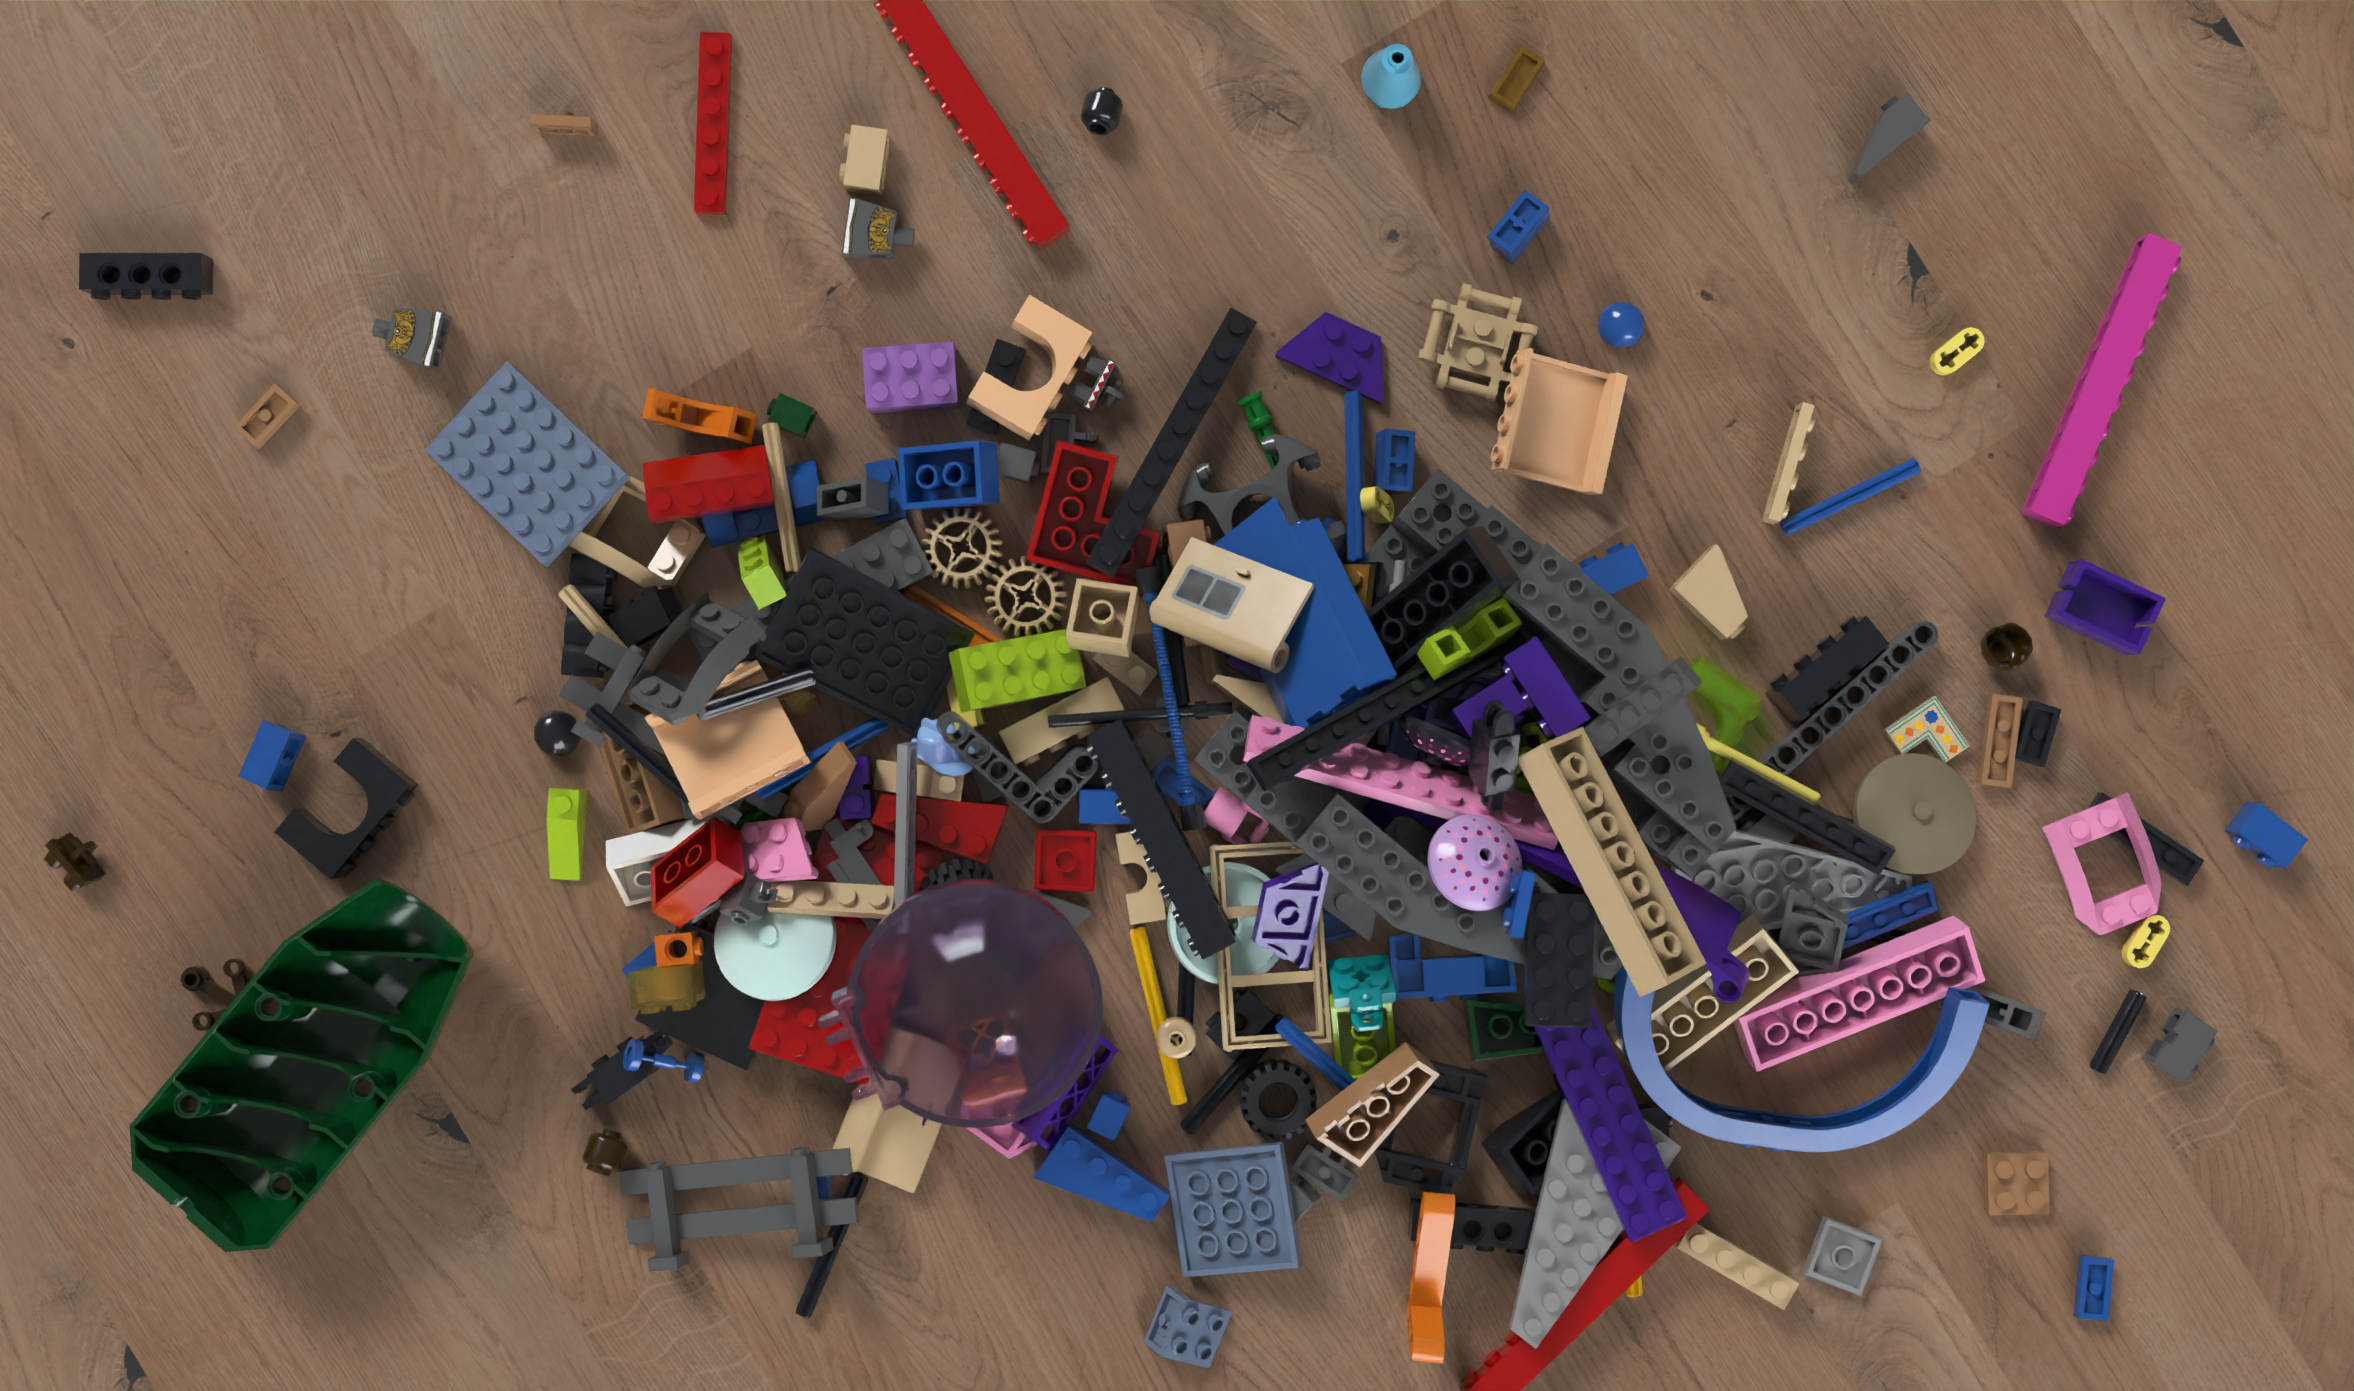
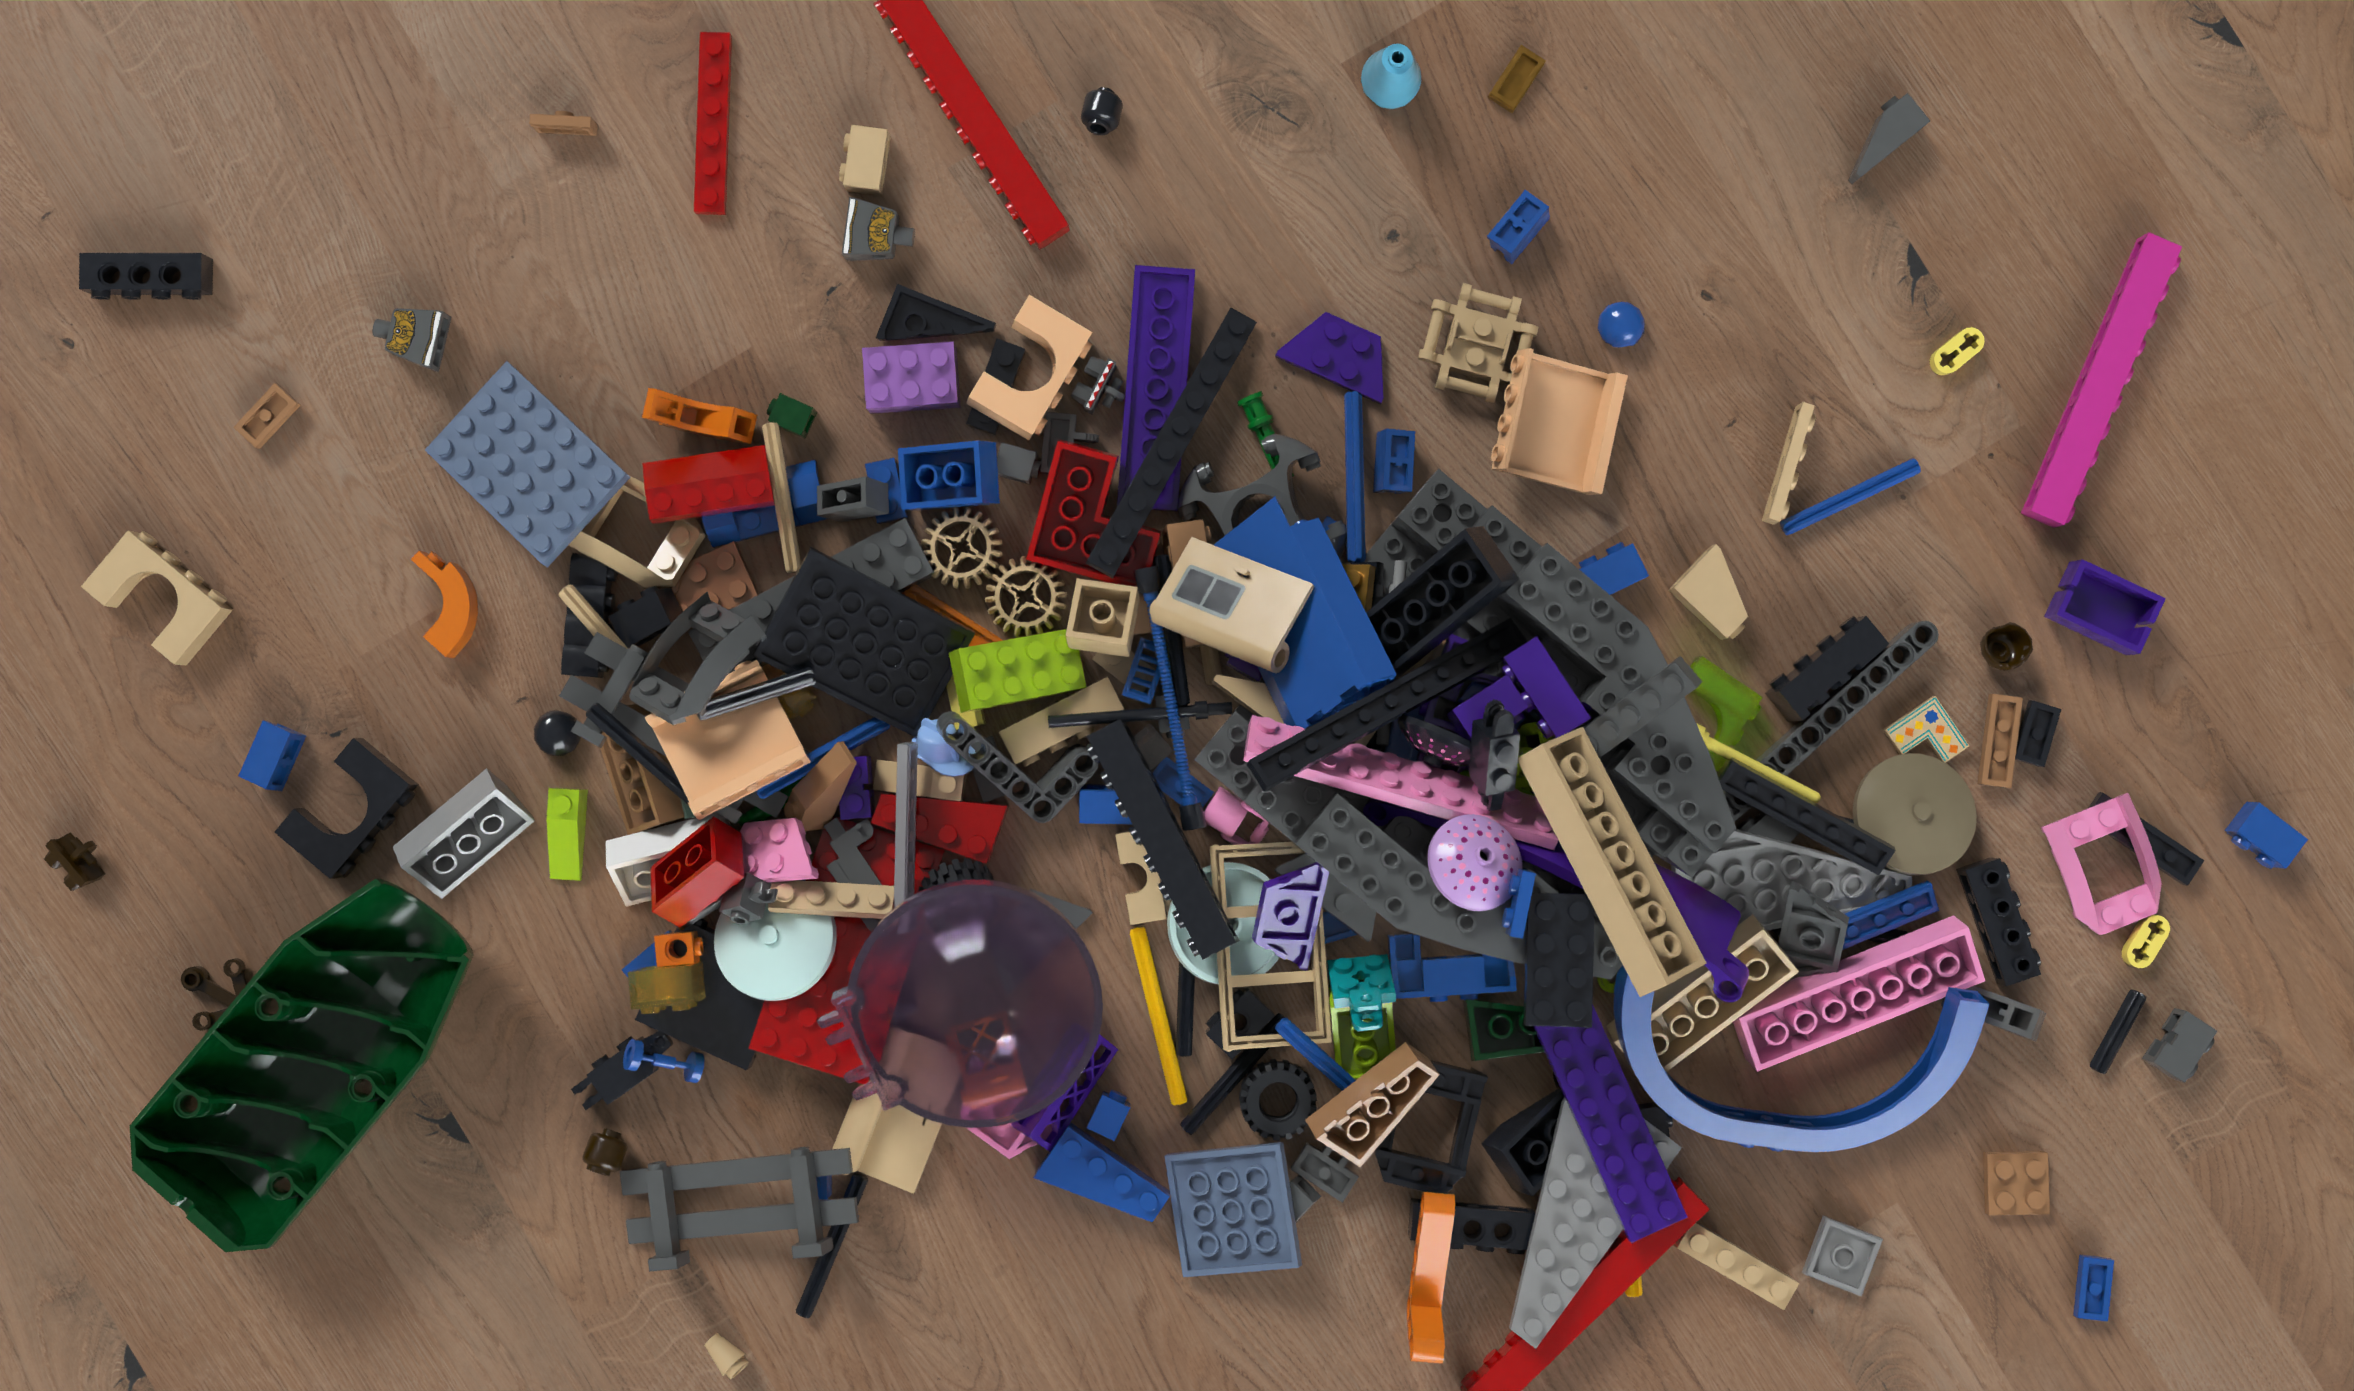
(198, 608): none -> tan arch
(459, 608): none -> orange arch
(462, 834): none -> light grey slope
(718, 573): none -> nougat plate
(726, 1356): none -> tan cone
(761, 571): lime brick -> none
(921, 316): none -> black wing
(1065, 860): red plate -> none
(1135, 694): none -> blue slope
(1155, 368): none -> dark purple plate
(1178, 1026): tan head -> none
(1186, 1328): sand blue bracket -> none
(1377, 505): light yellow beam -> none
(1459, 646): lime arch -> none
(1999, 921): none -> black brick

